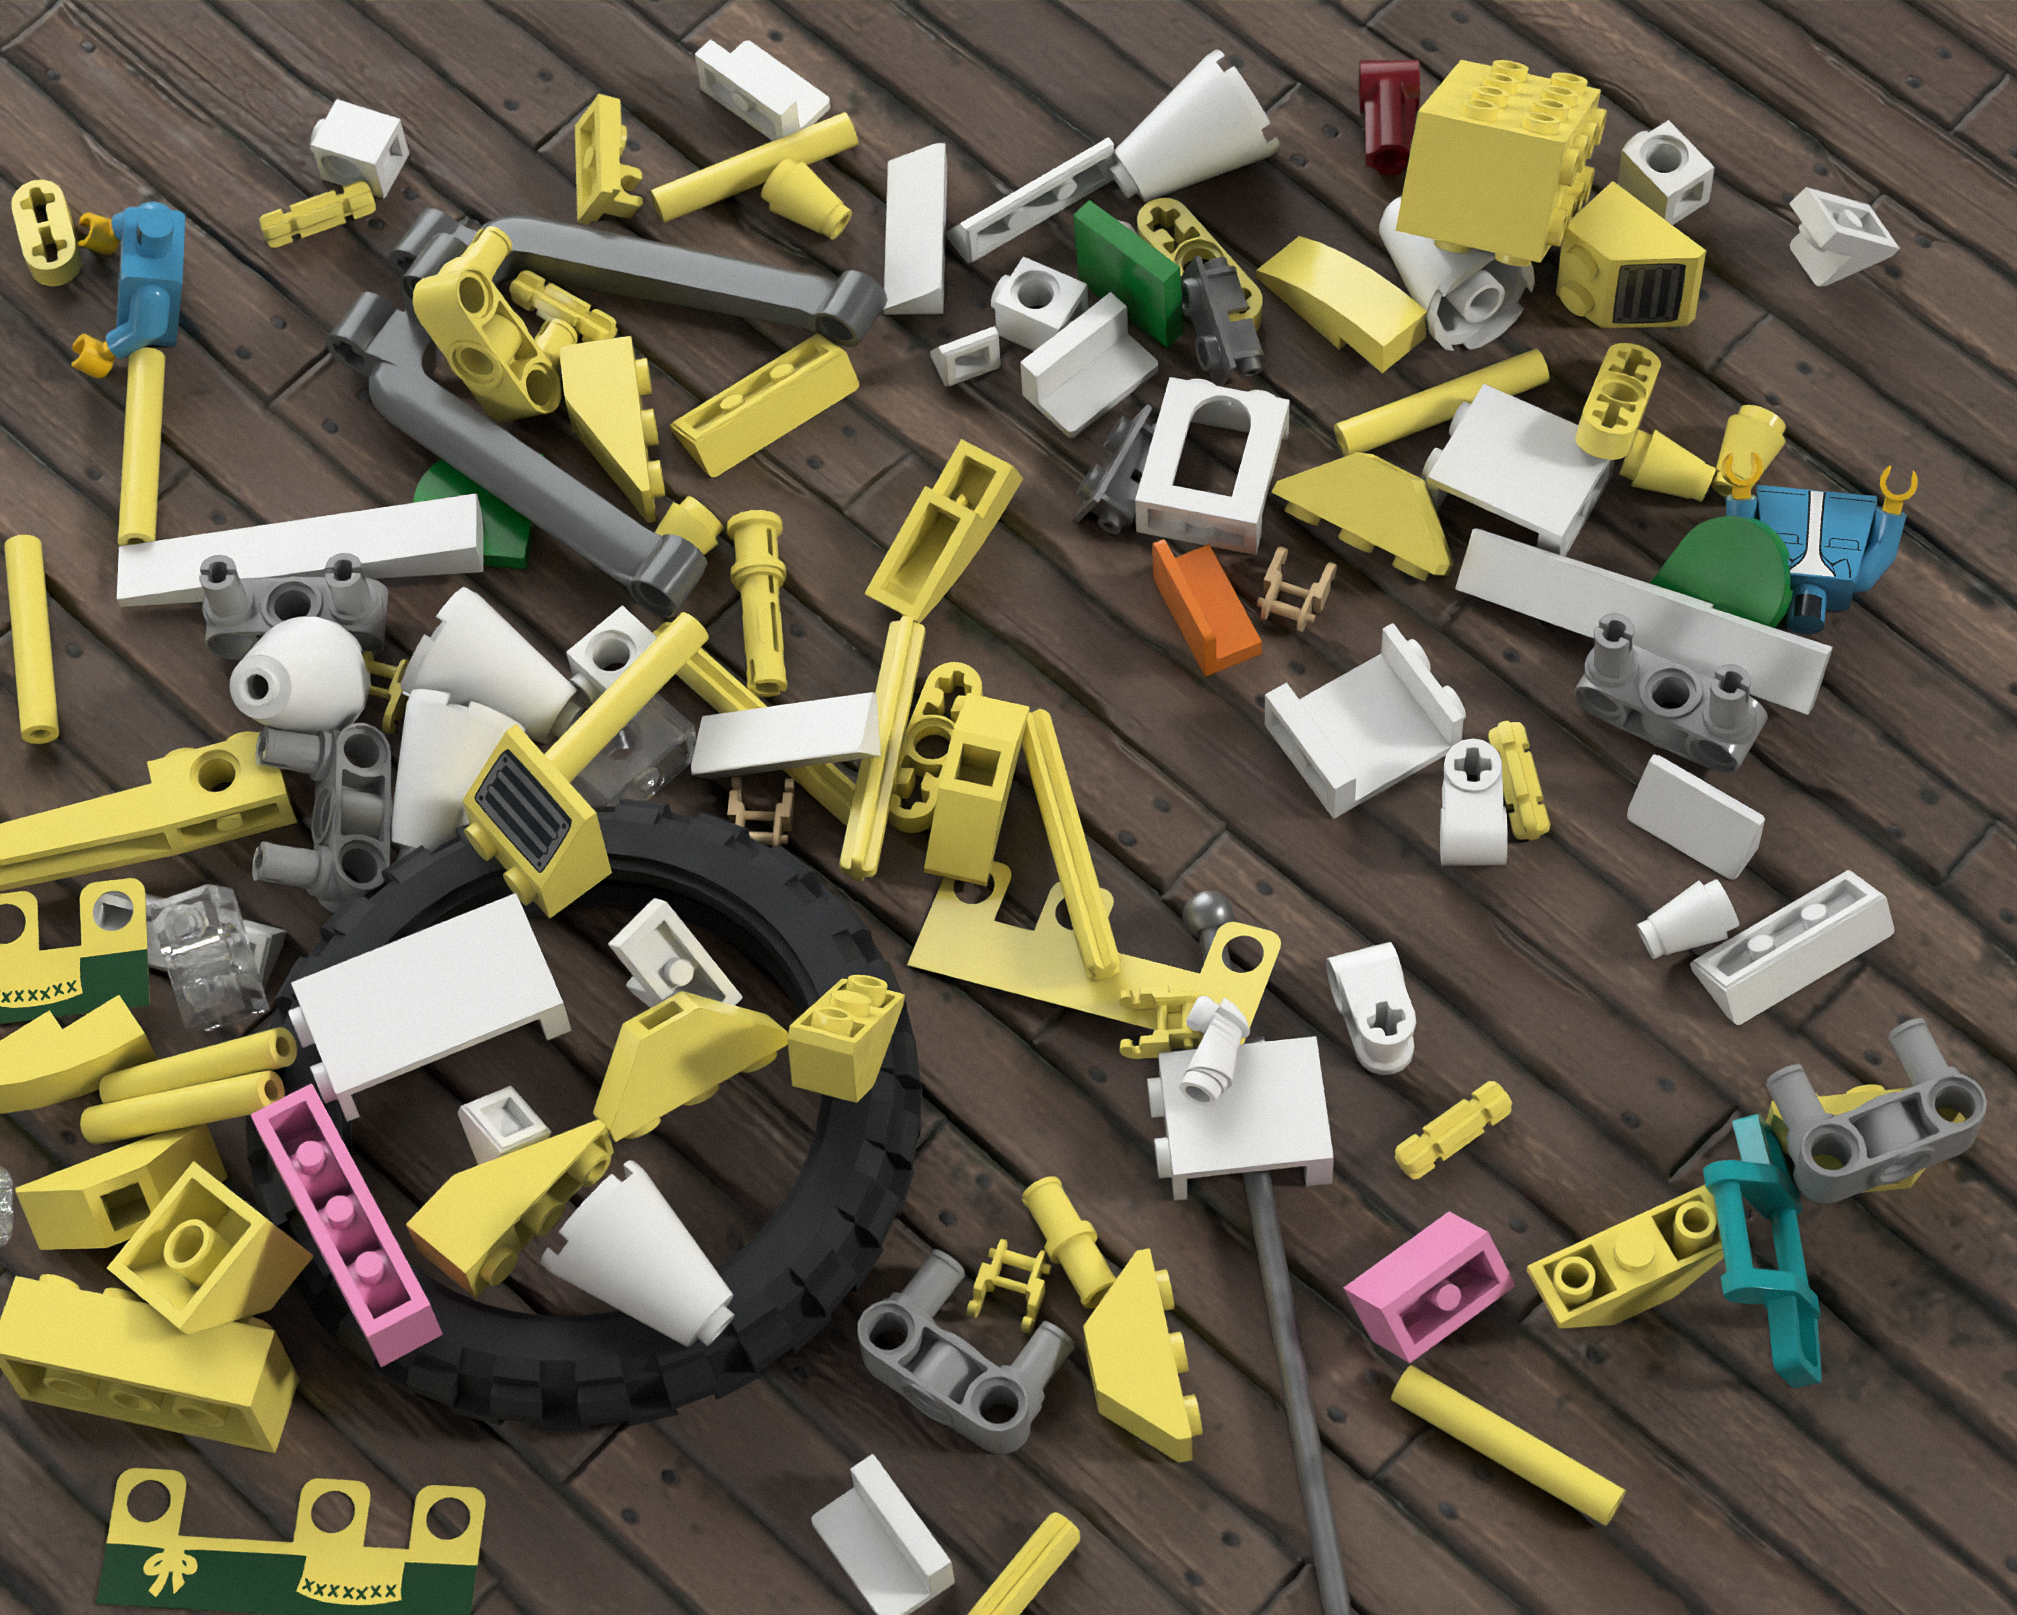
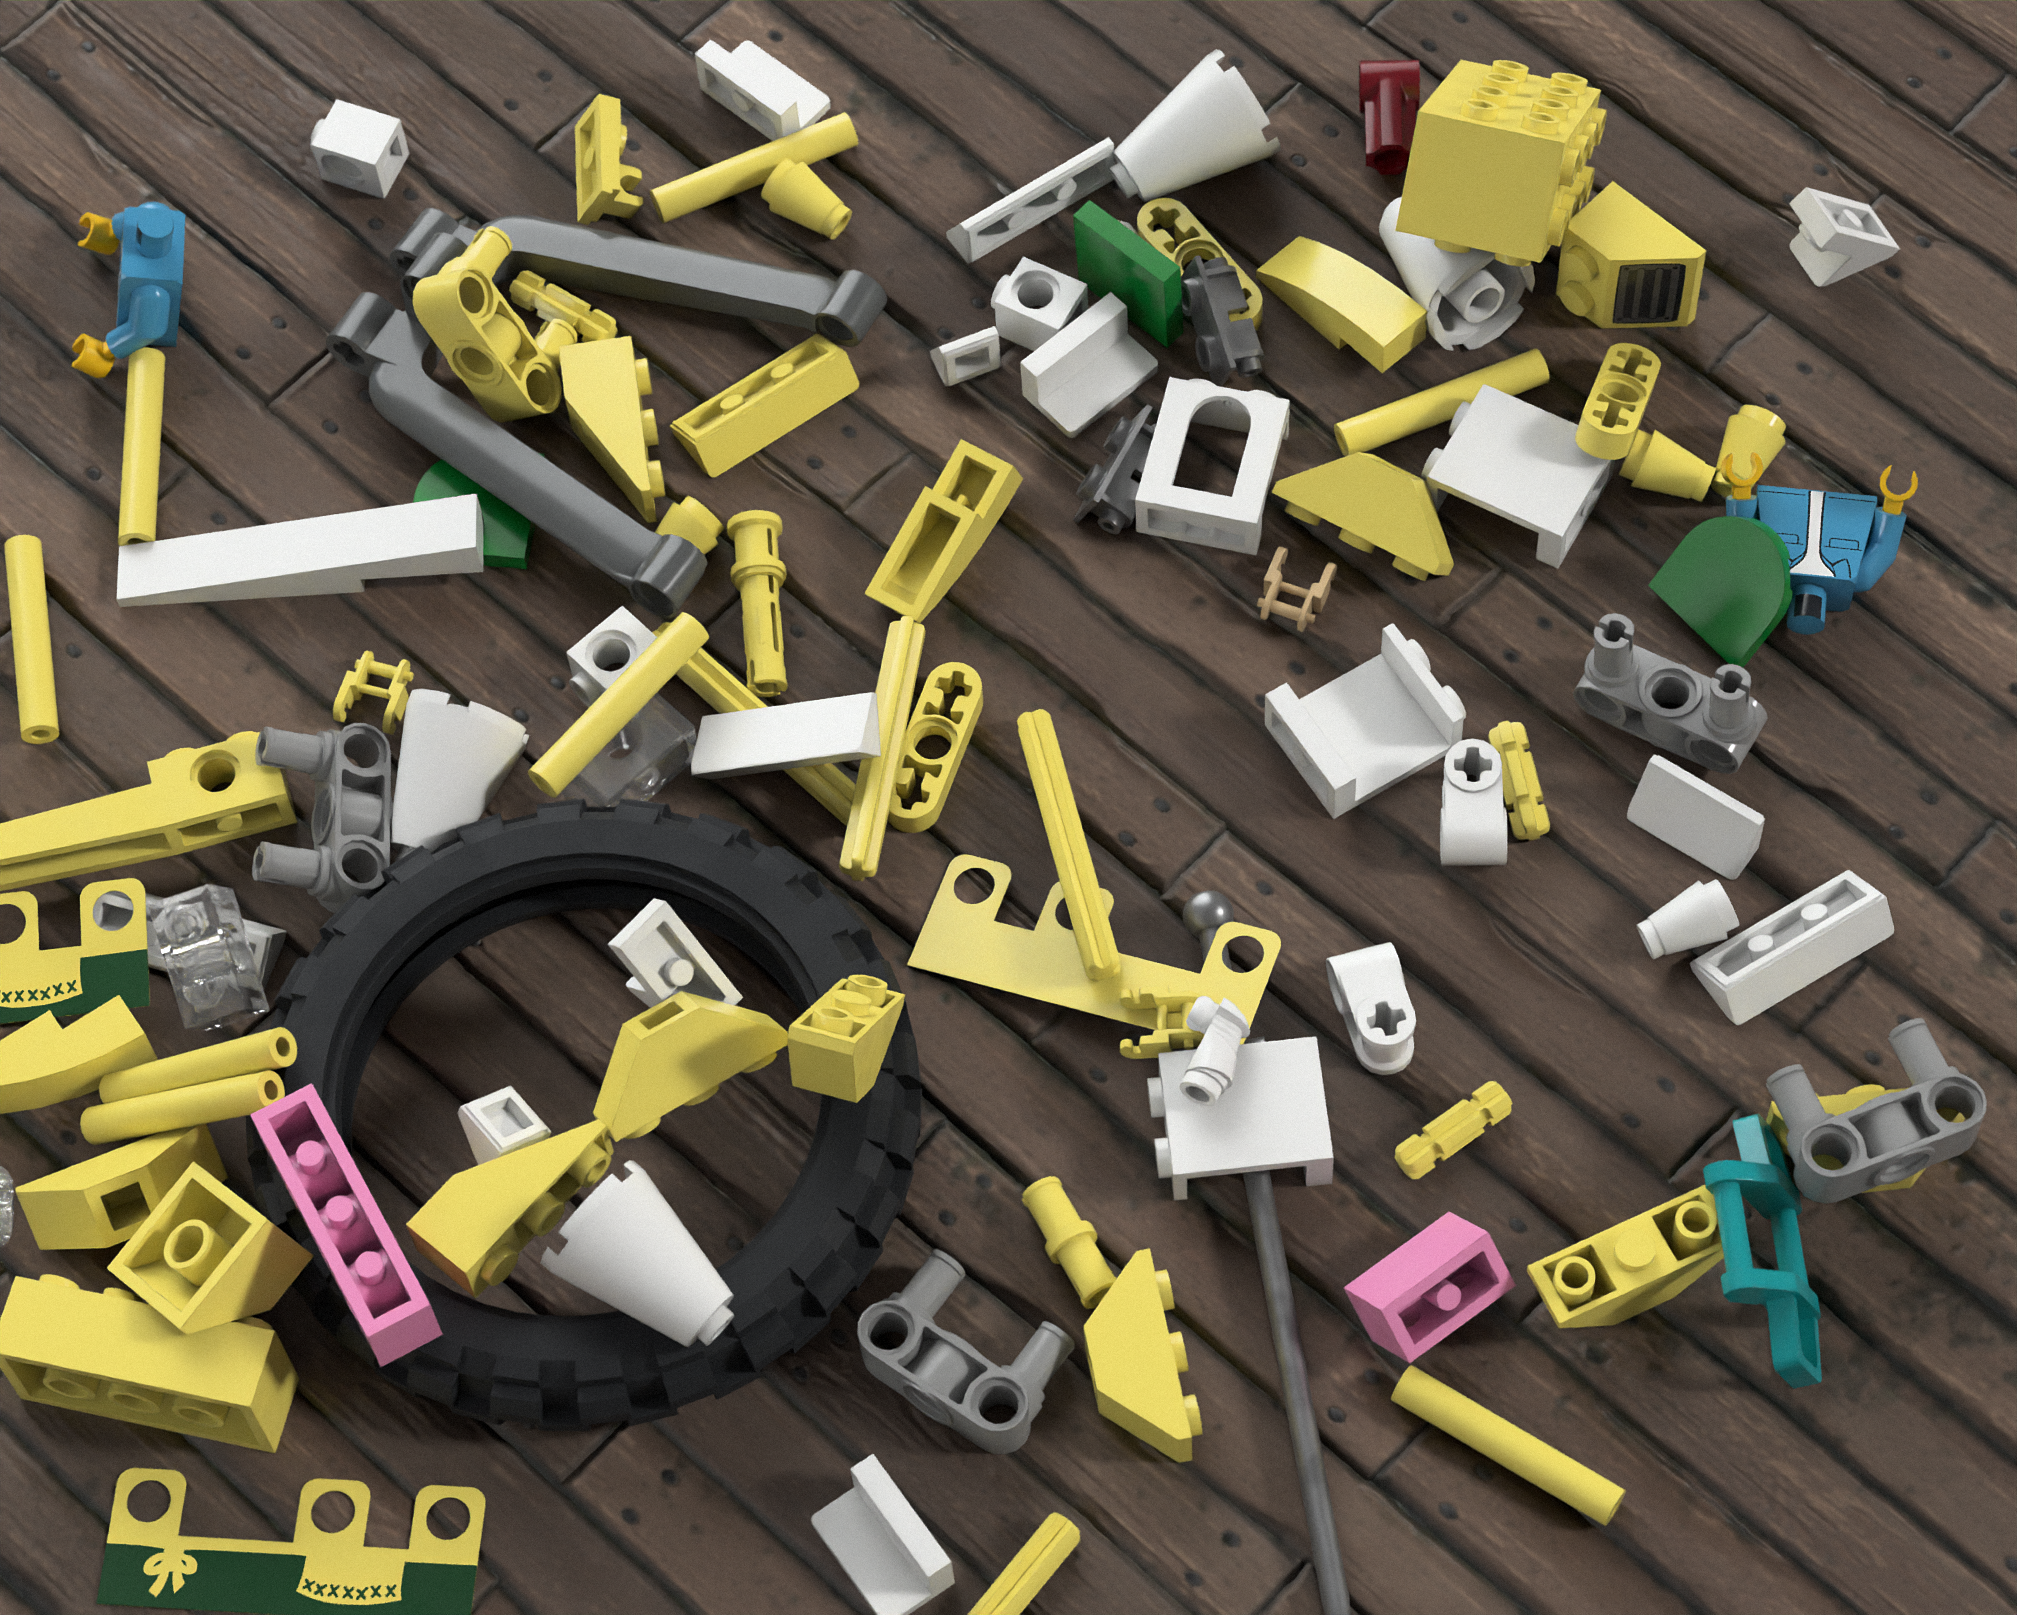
(36, 235): light yellow beam -> none
(246, 608): light grey piece -> none
(303, 677): white cone -> none
(317, 214): light yellow axle -> none
(425, 999): white panel -> none
(488, 662): white cone -> none
(535, 826): light yellow slope -> none
(782, 816): tan piece -> none
(916, 232): white slope -> none
(975, 789): light yellow slope -> none
(989, 1278): light yellow piece -> none
(1205, 607): orange panel -> none
(1667, 623): white slope -> none
(1671, 193): white brick -> none

